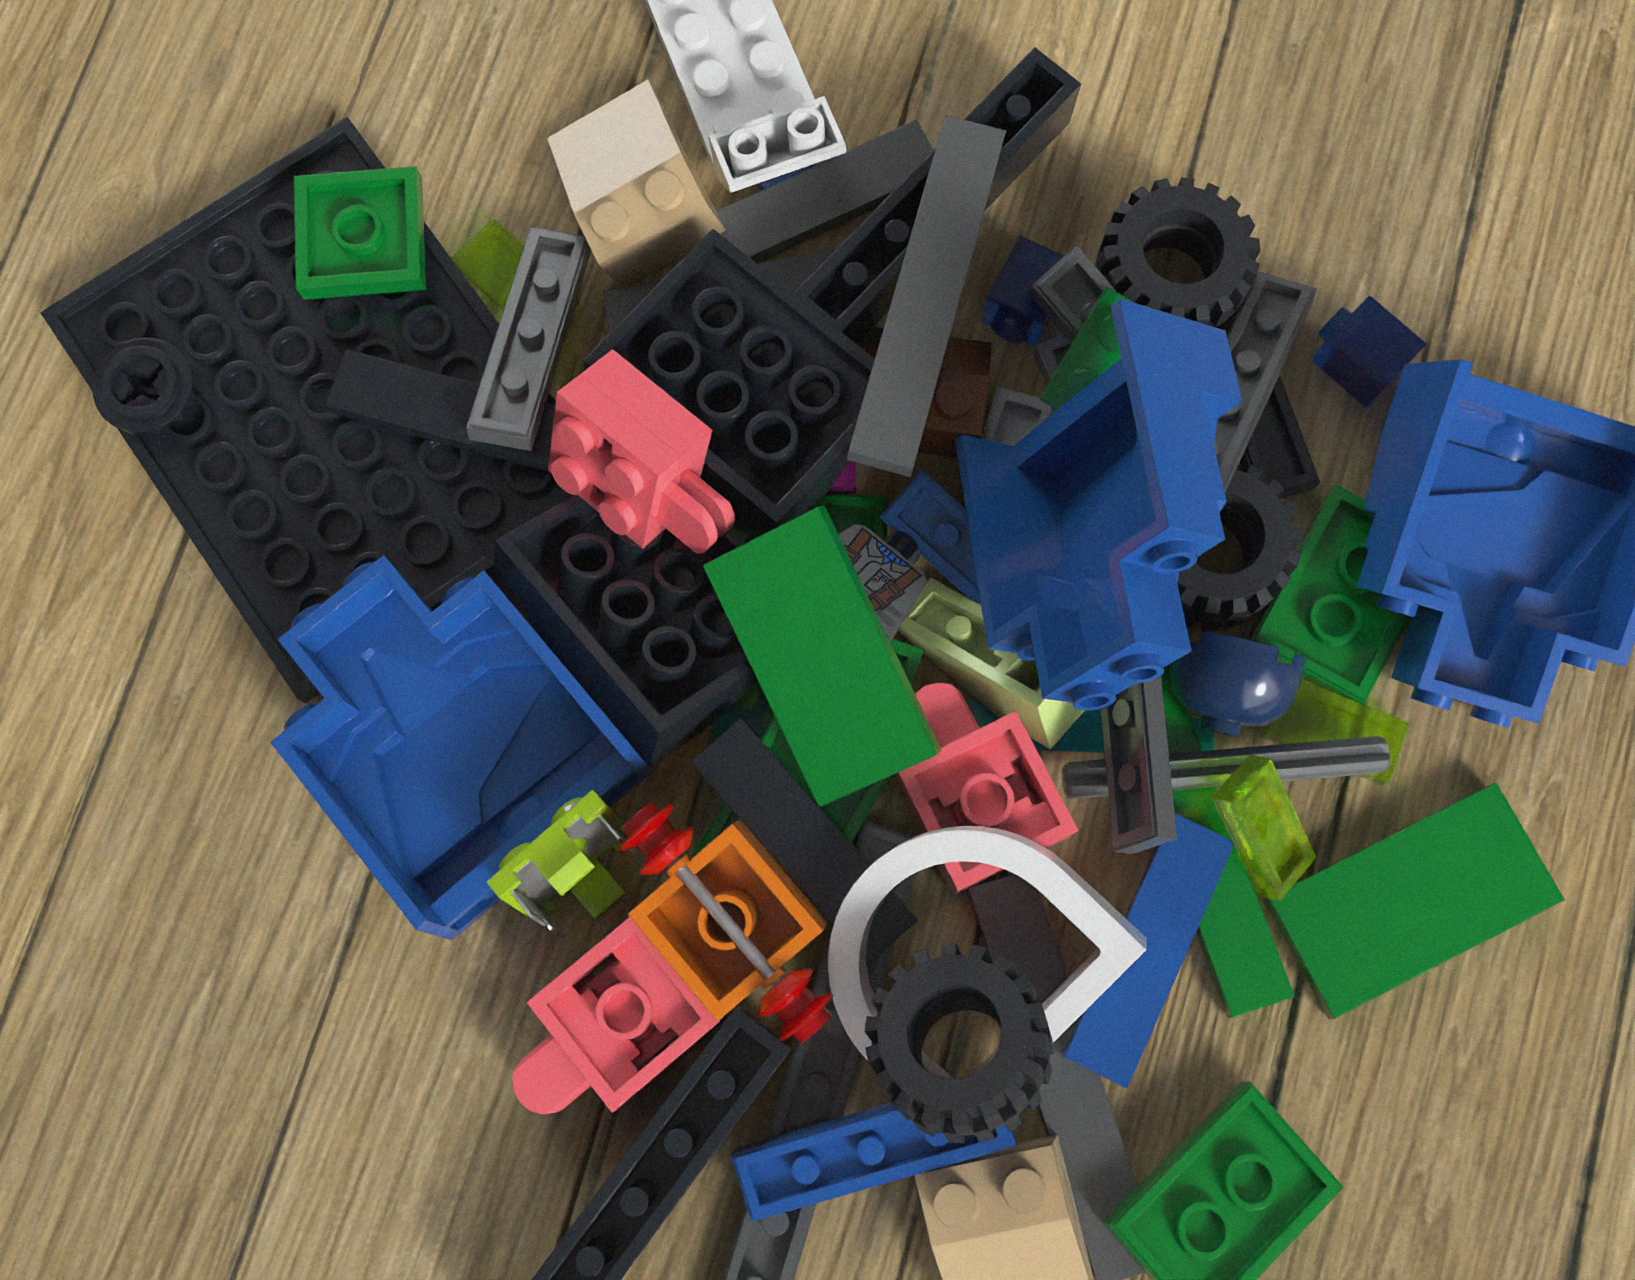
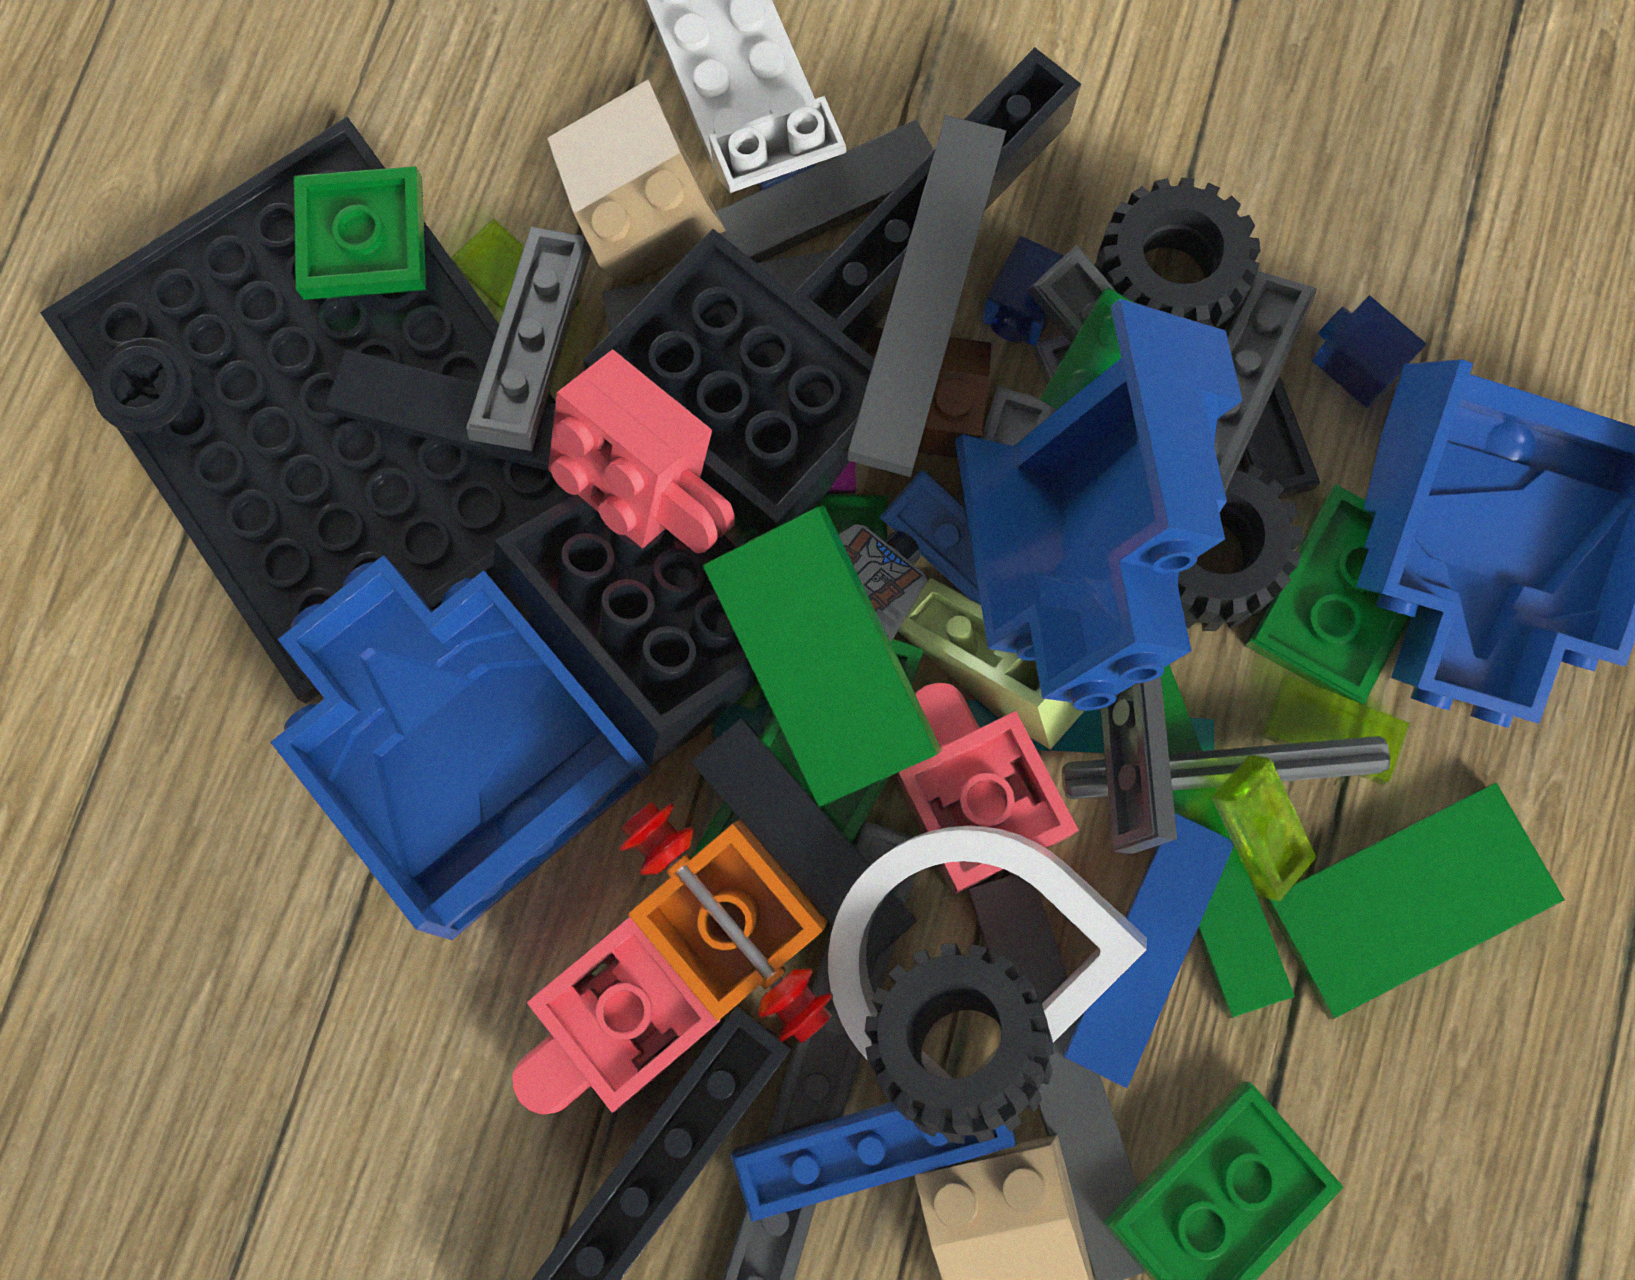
(565, 860): lime piece -> none
(1234, 683): dark blue cylinder -> none

